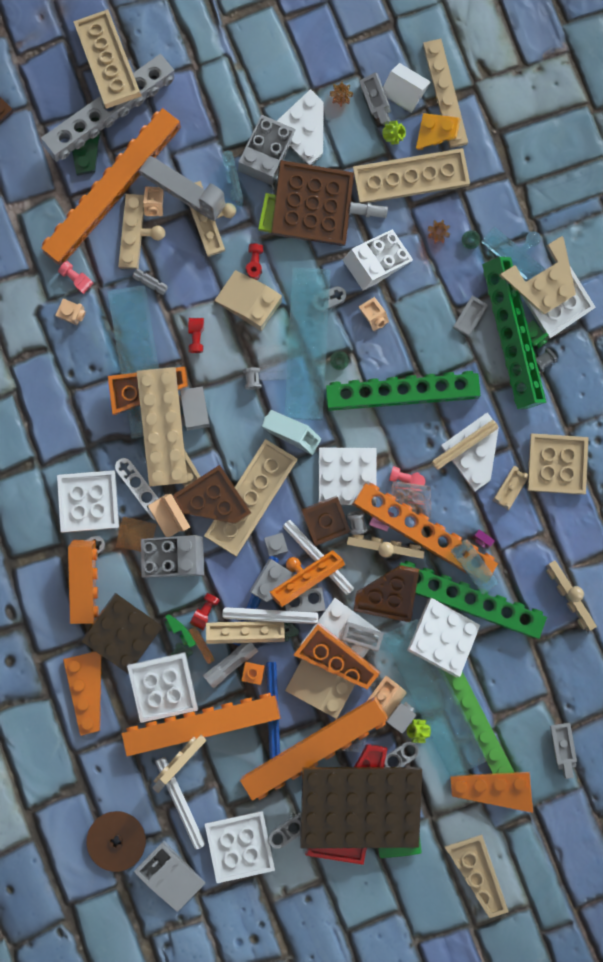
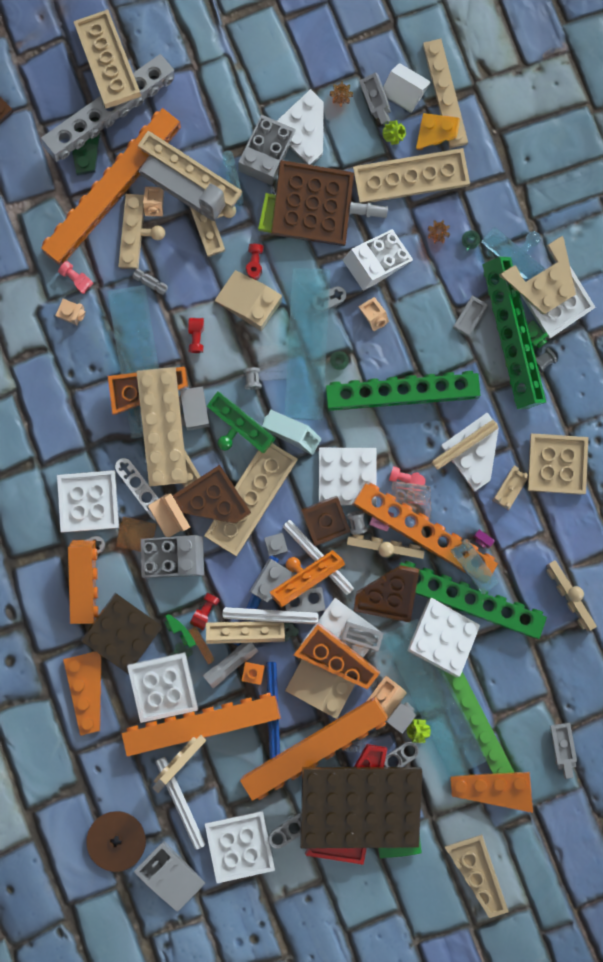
(187, 167): none -> tan plate
(240, 423): none -> green plate

